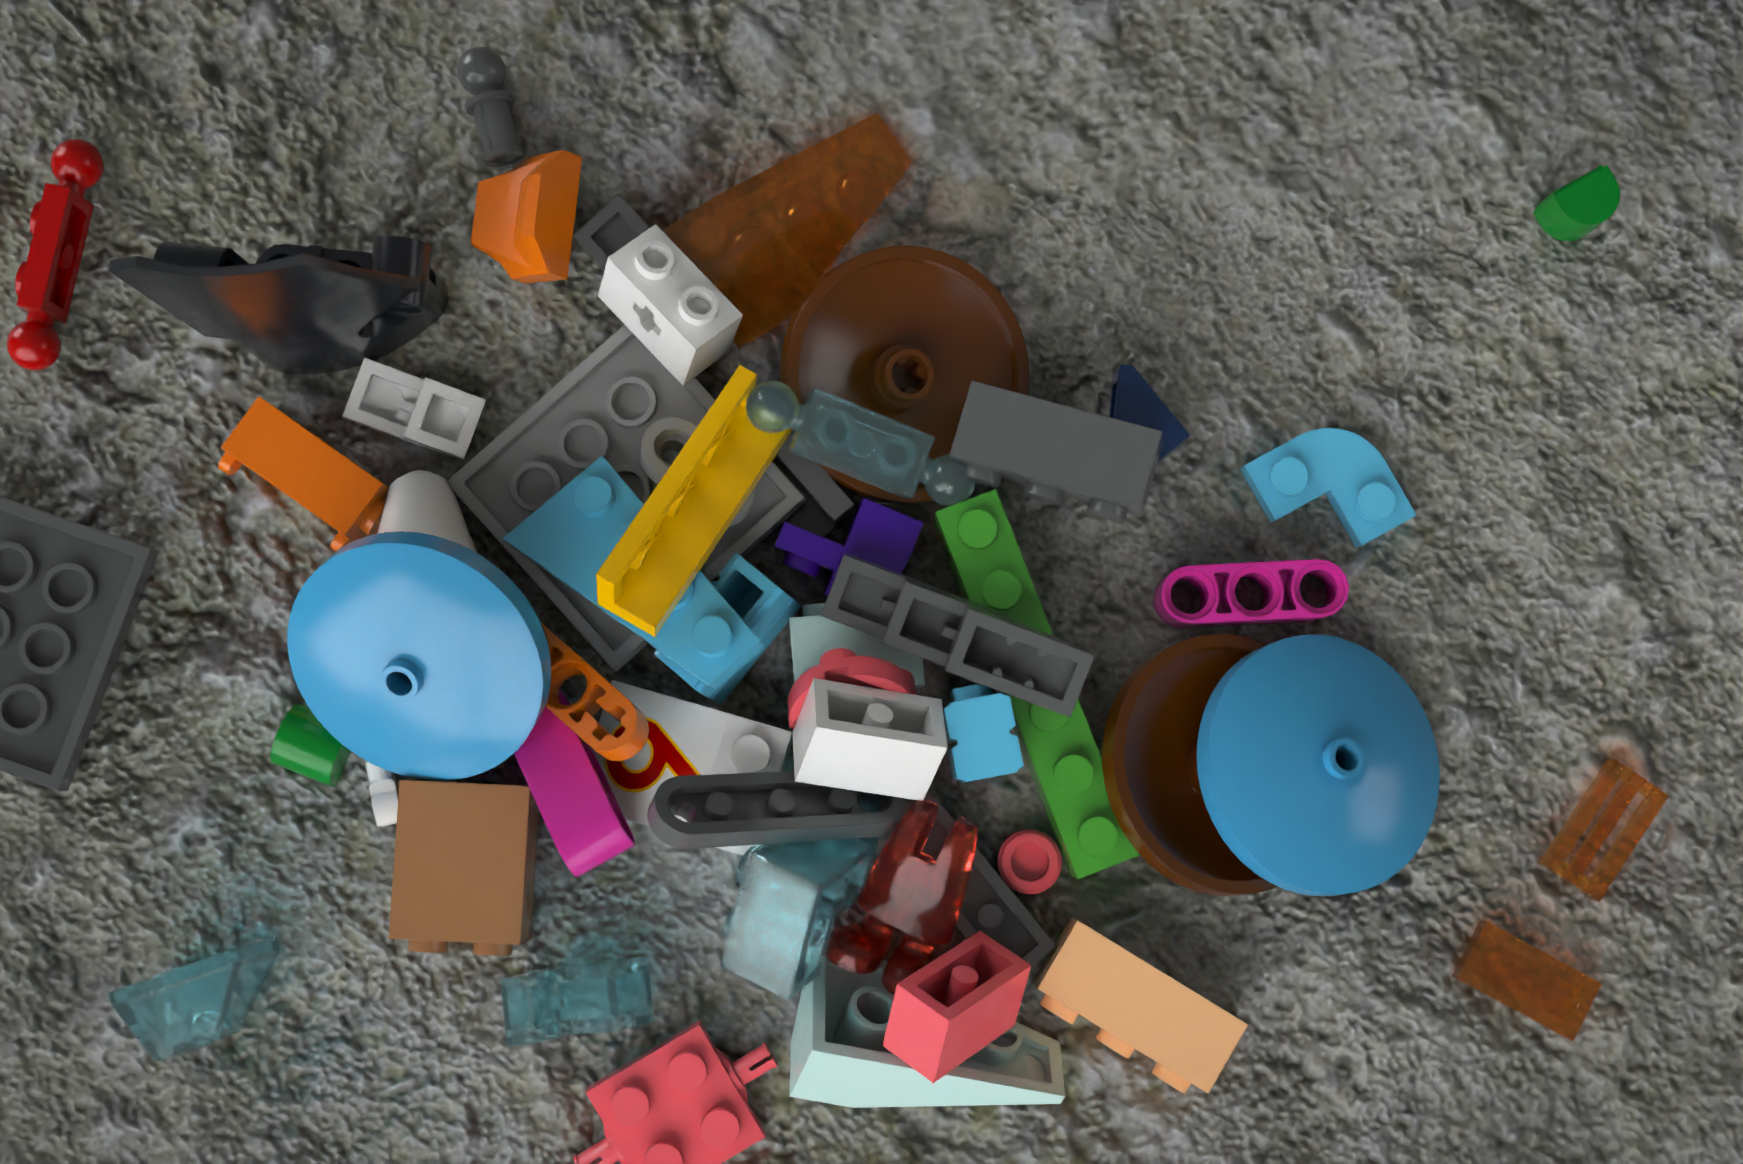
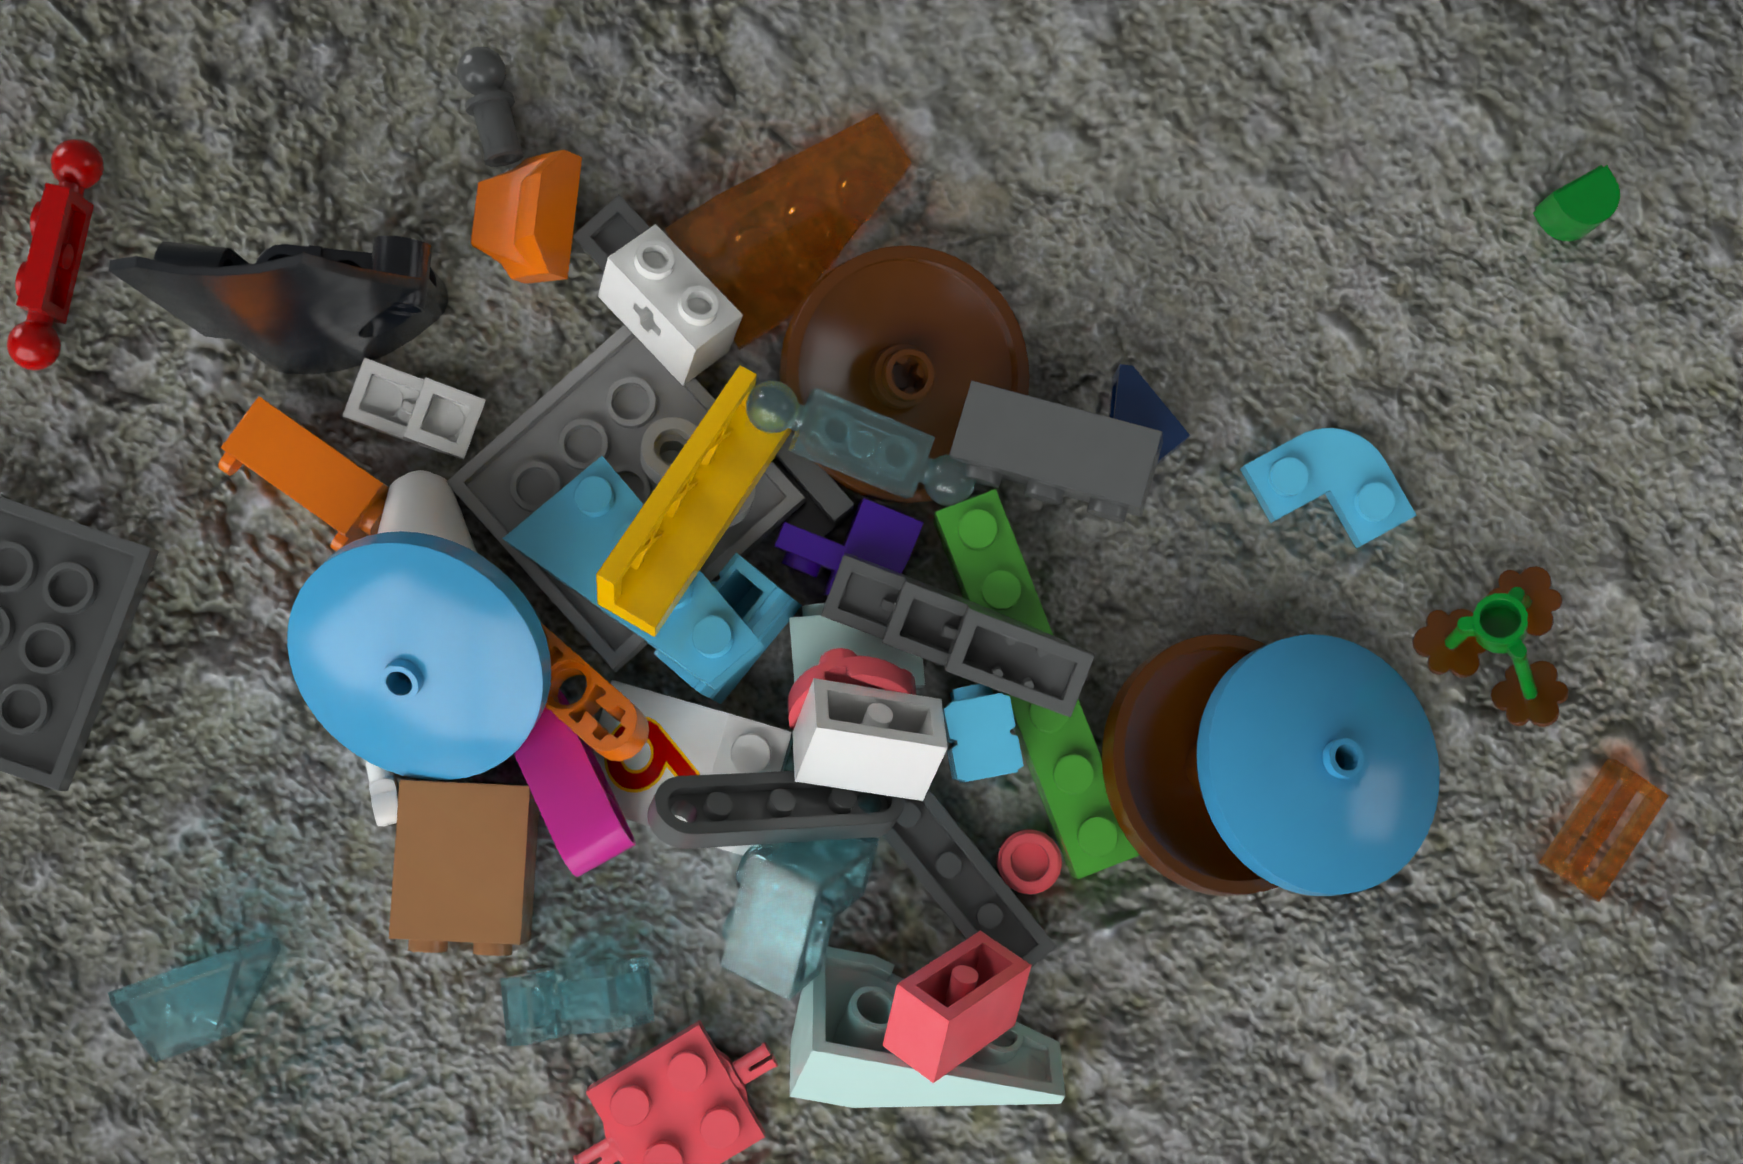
(308, 747): green brick -> none
(908, 894): clear red piece -> none
(1137, 1008): light nougat brick -> none
(1279, 586): dark pink beam -> none
(1500, 626): none -> reddish brown plant
(1526, 980): clear orange tile -> none

